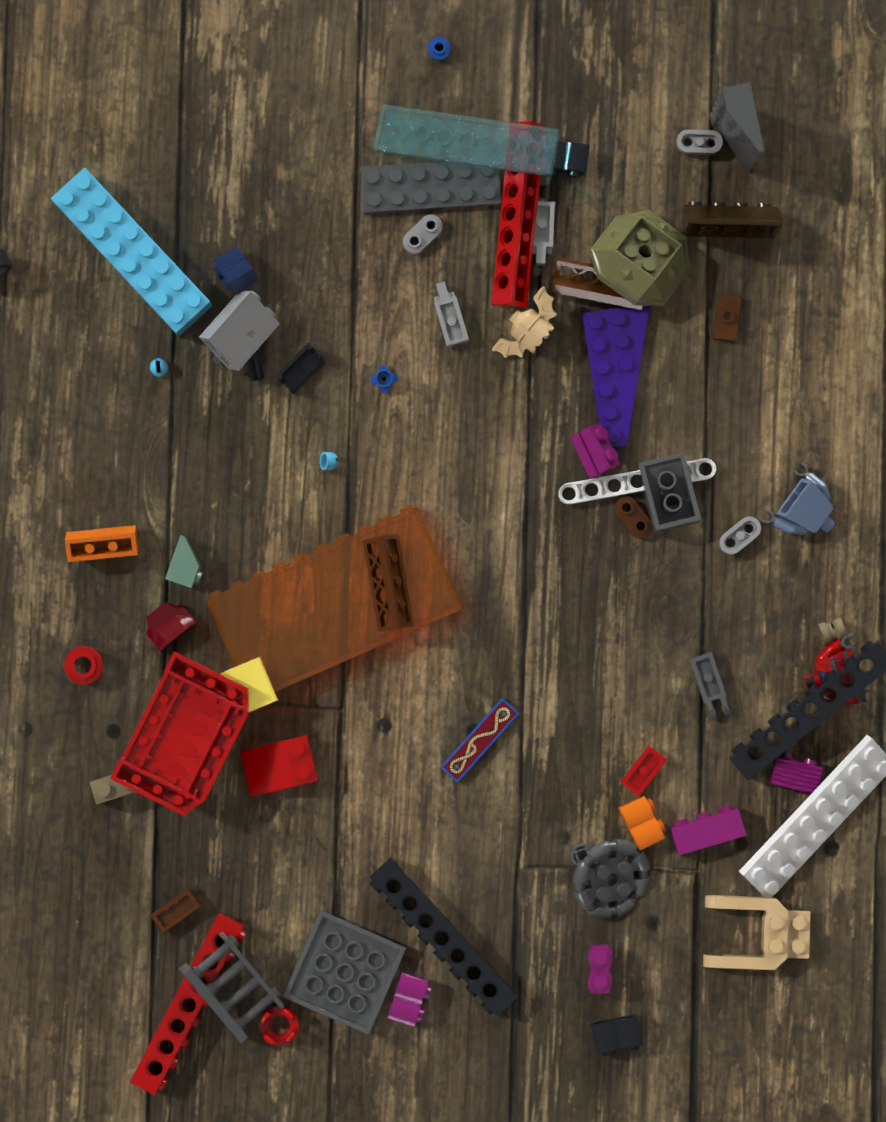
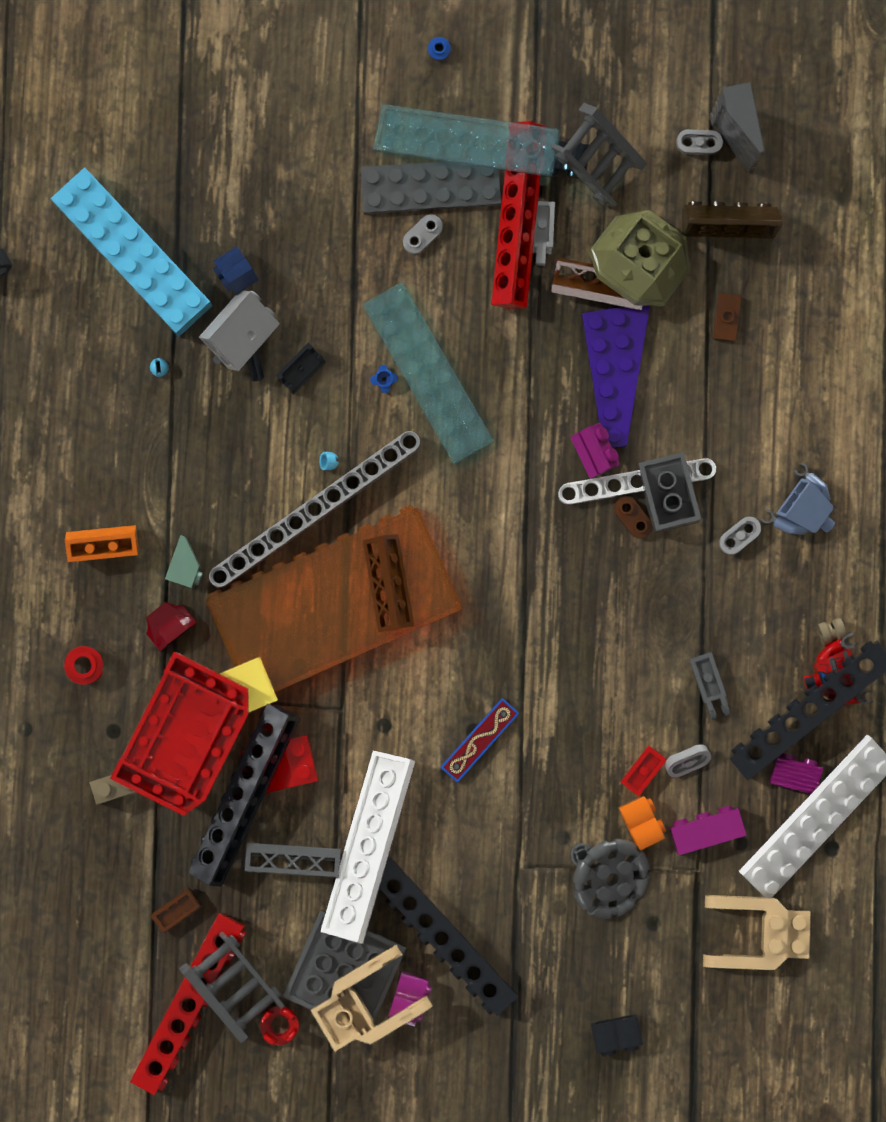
(254, 789): none -> black brick
(295, 853): none -> dark grey fence
(303, 511): none -> light grey beam
(347, 1017): none -> tan plate
(367, 846): none -> white plate
(428, 373): none -> clear light blue plate
(450, 316): light grey hinge -> none
(528, 327): tan helmet -> none
(600, 961): magenta brick -> none
(618, 146): none -> dark grey fence
(687, 760): none -> light grey plate

